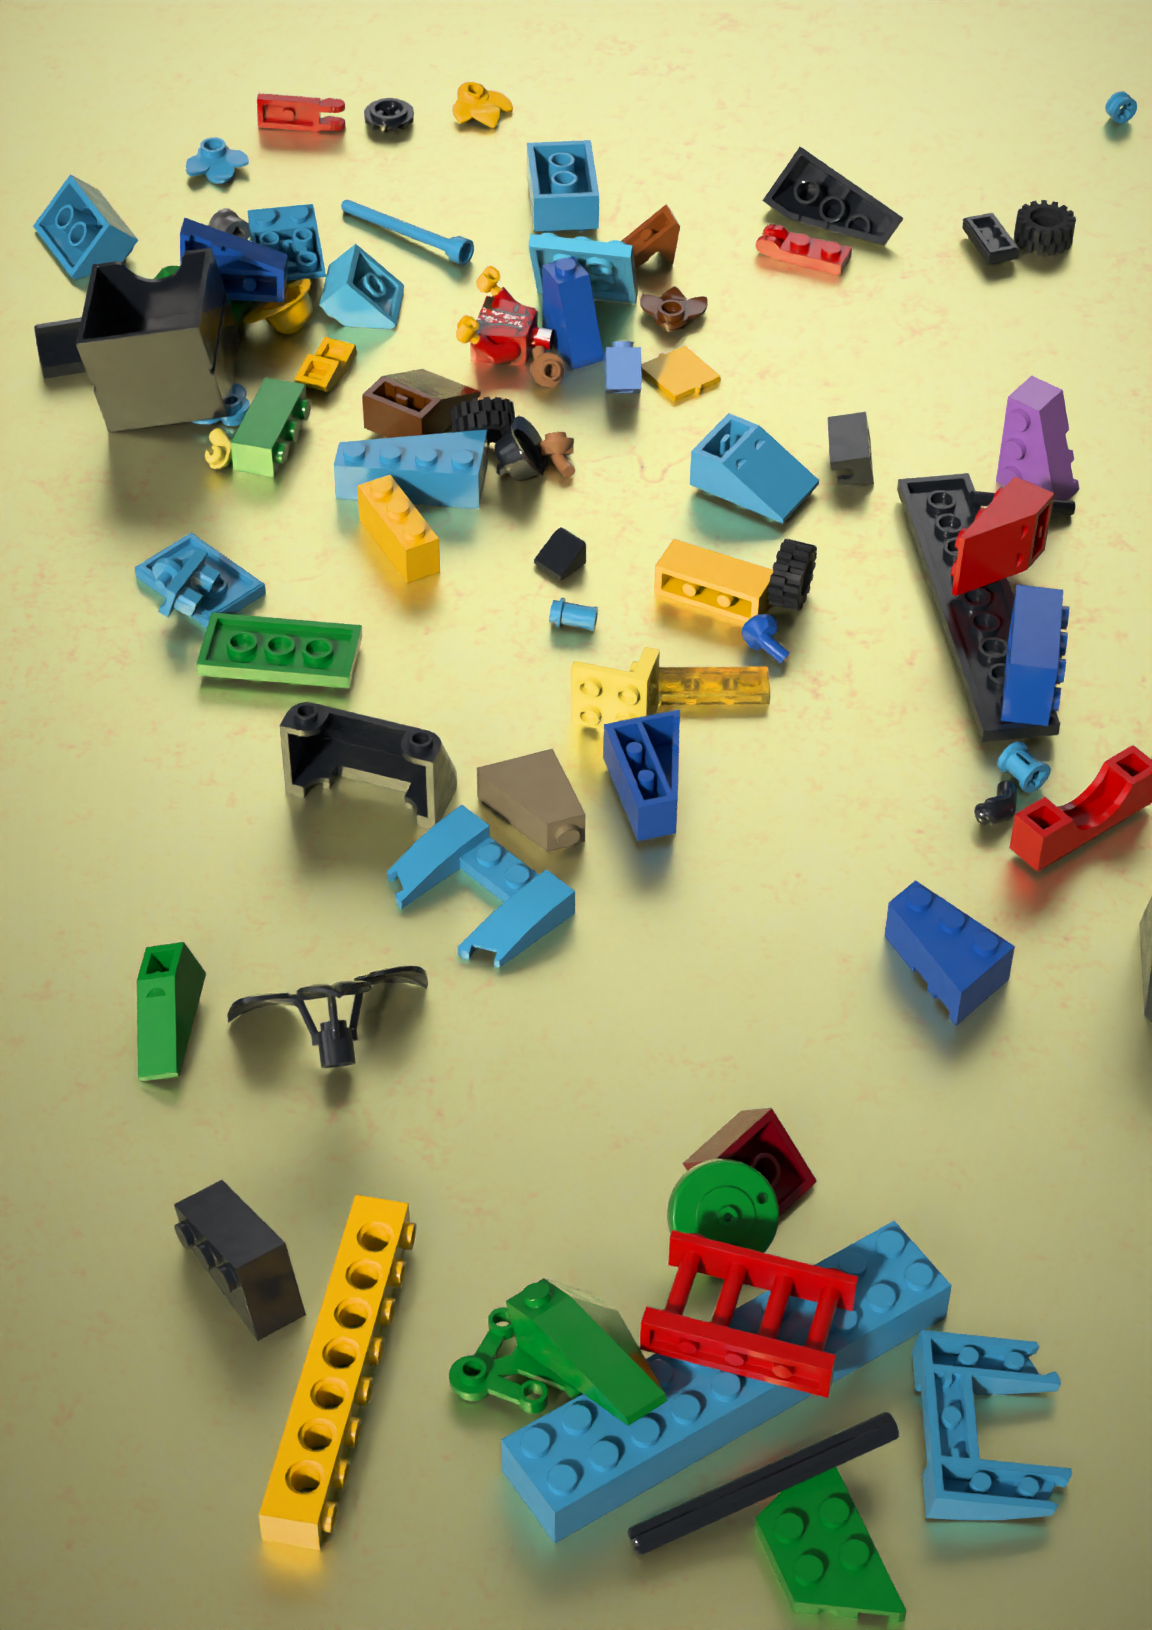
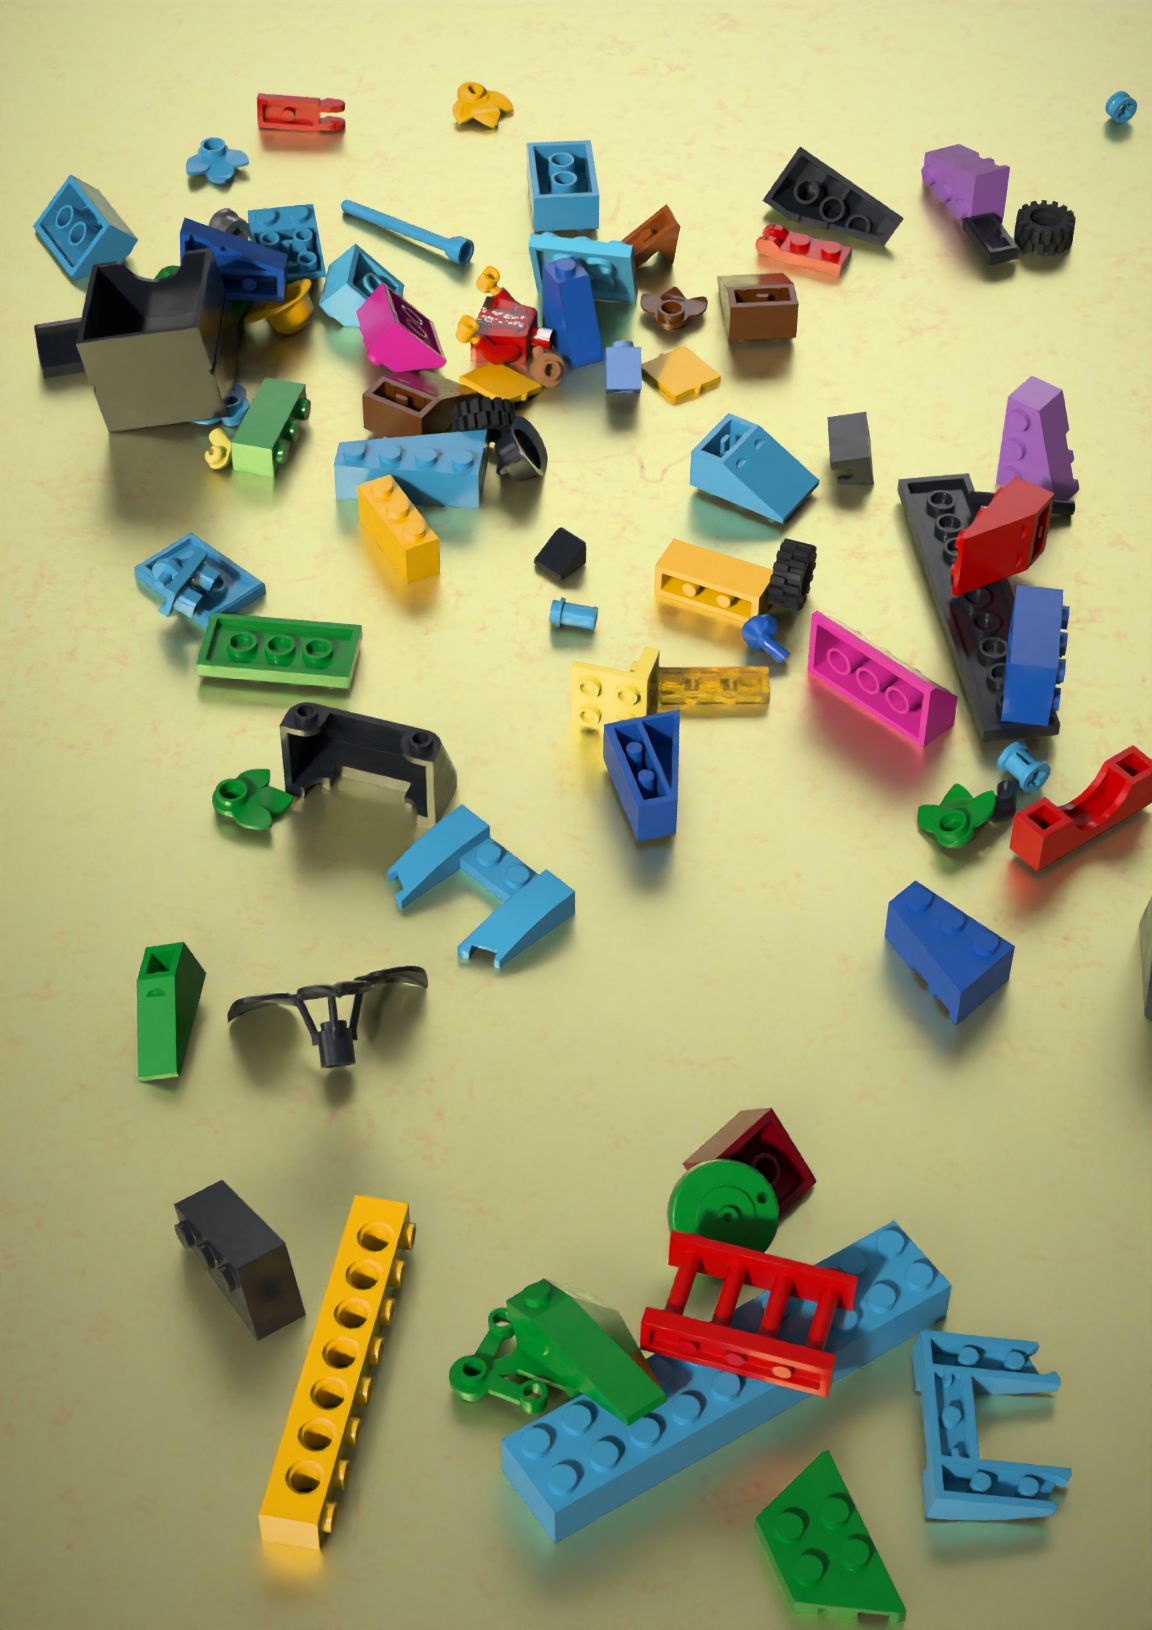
(251, 799): none -> green plate
(327, 365): yellow slope -> none
(389, 114): black gear -> none
(398, 333): none -> dark pink slope
(500, 382): none -> yellow piece
(534, 799): dark tan slope -> none
(558, 447): medium nougat plate -> none
(758, 306): none -> reddish brown slope
(762, 1483): black axle -> none
(879, 681): none -> dark pink slope
(956, 816): none -> green plate
(966, 181): none -> medium lavender wedge

